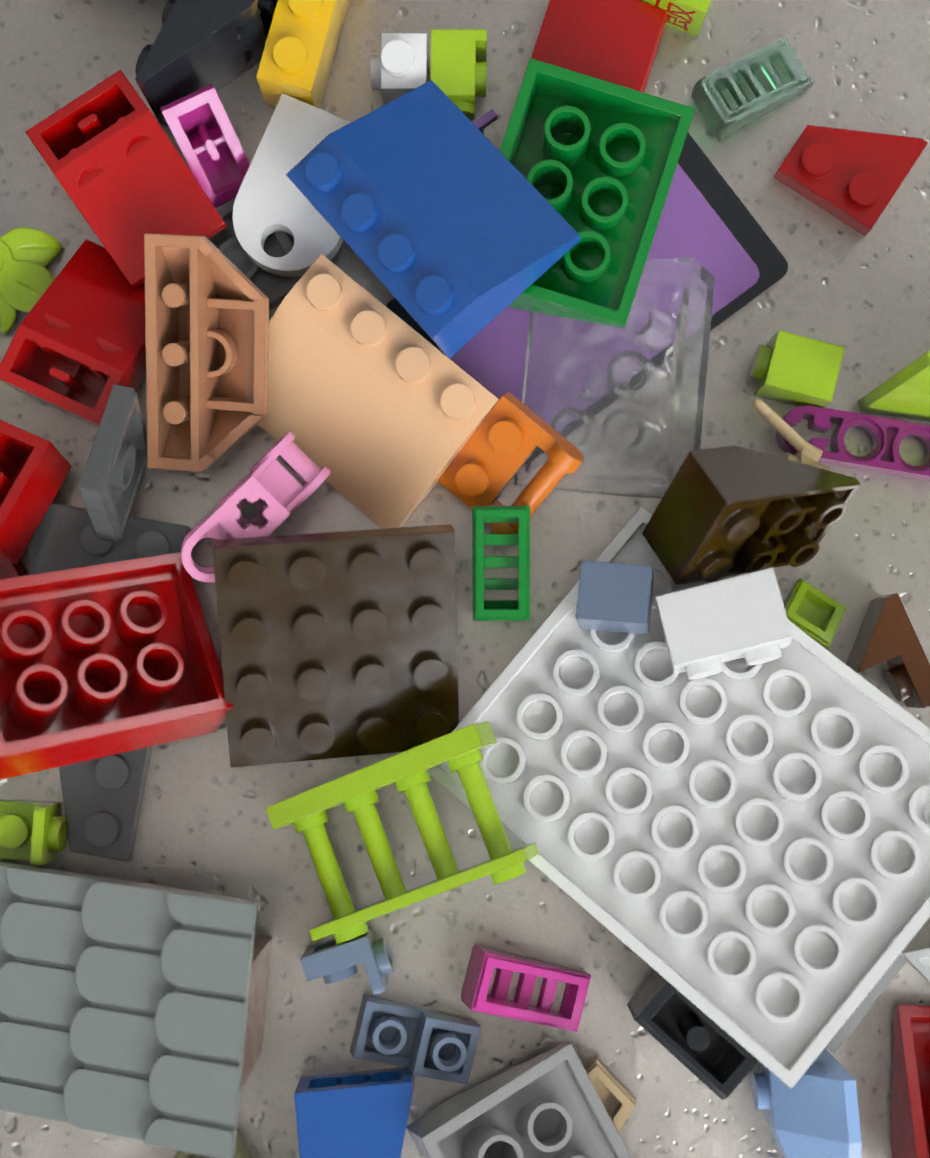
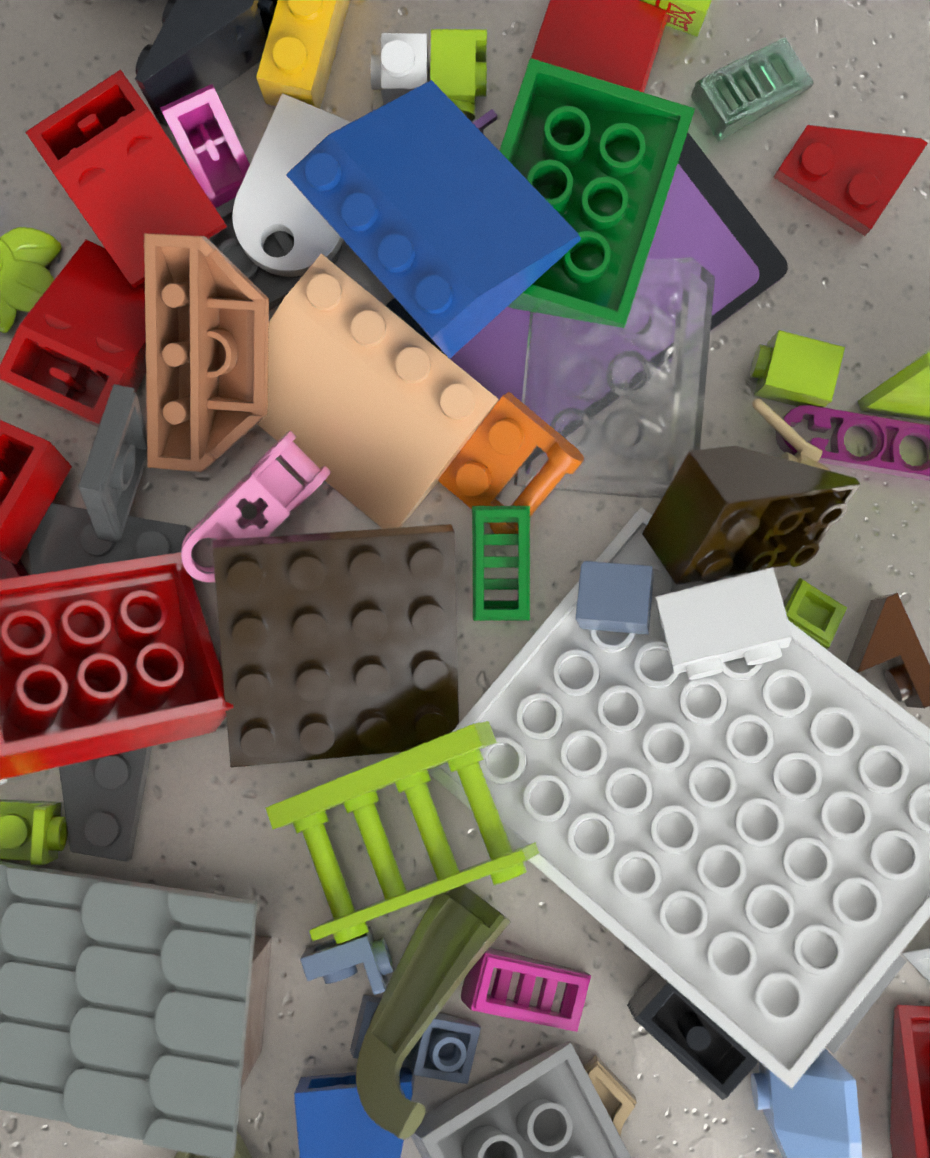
(437, 959): none -> olive animal

